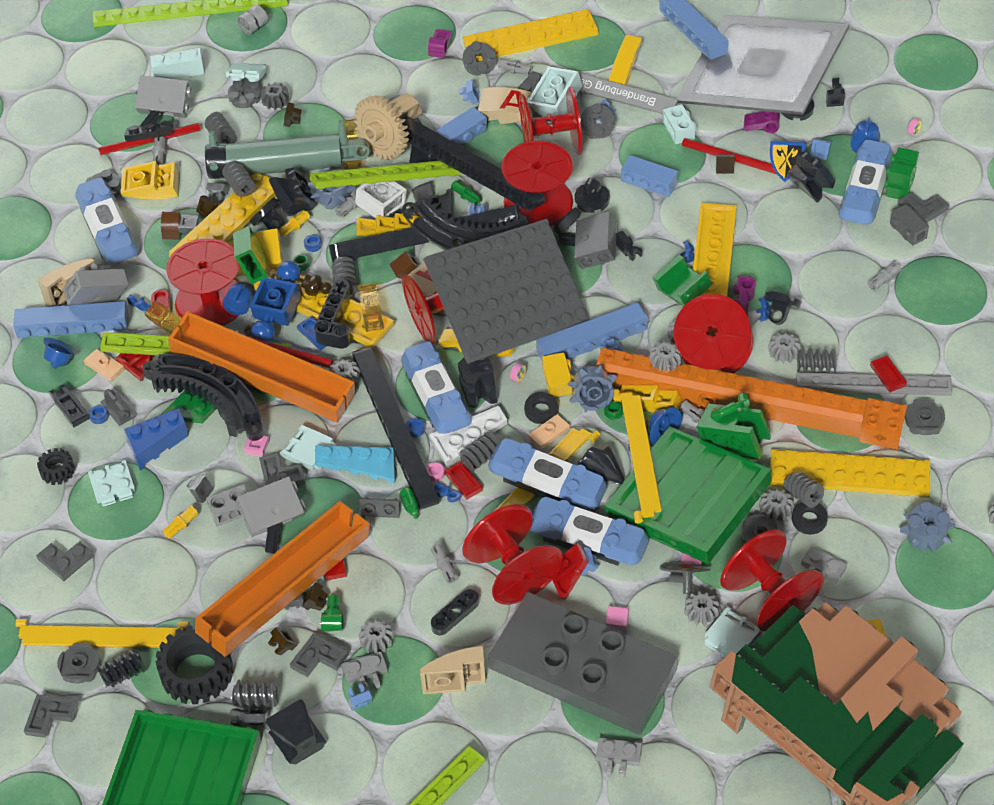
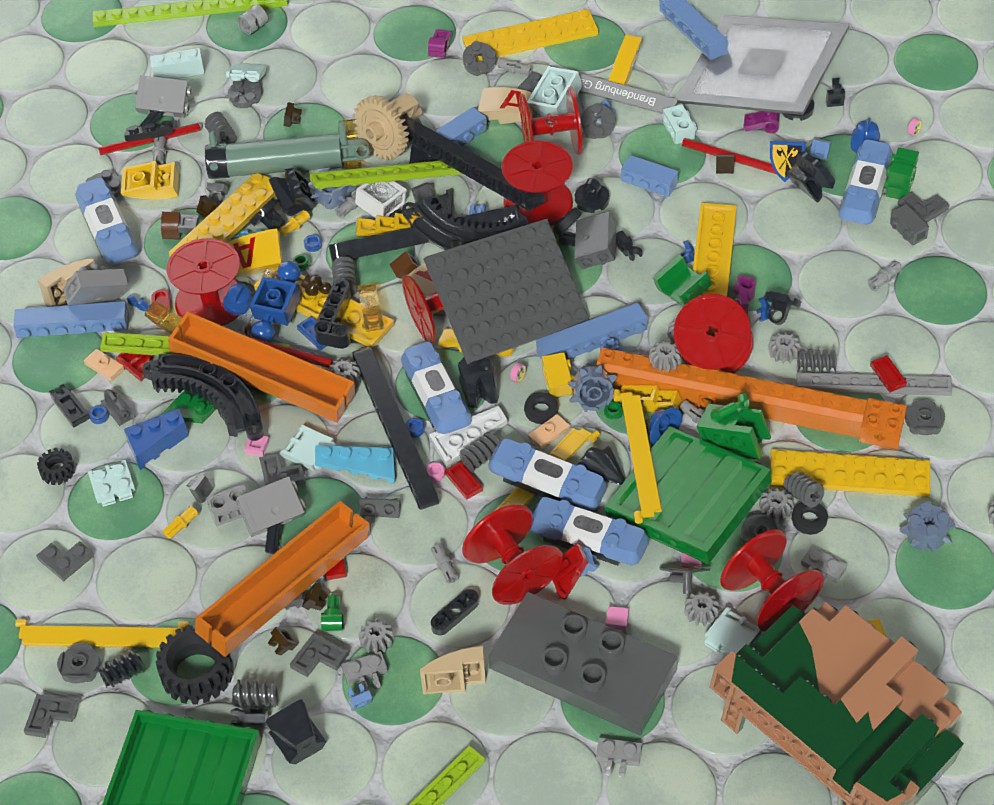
(57, 352): blue piece -> none
(238, 178): dark grey piece -> none
(250, 255): green brick -> none
(274, 96): dark grey gear -> none
(409, 501): green piece -> none
(452, 496): blue piece -> none
(465, 192): green axle -> none
(470, 92): medium blue tile -> none

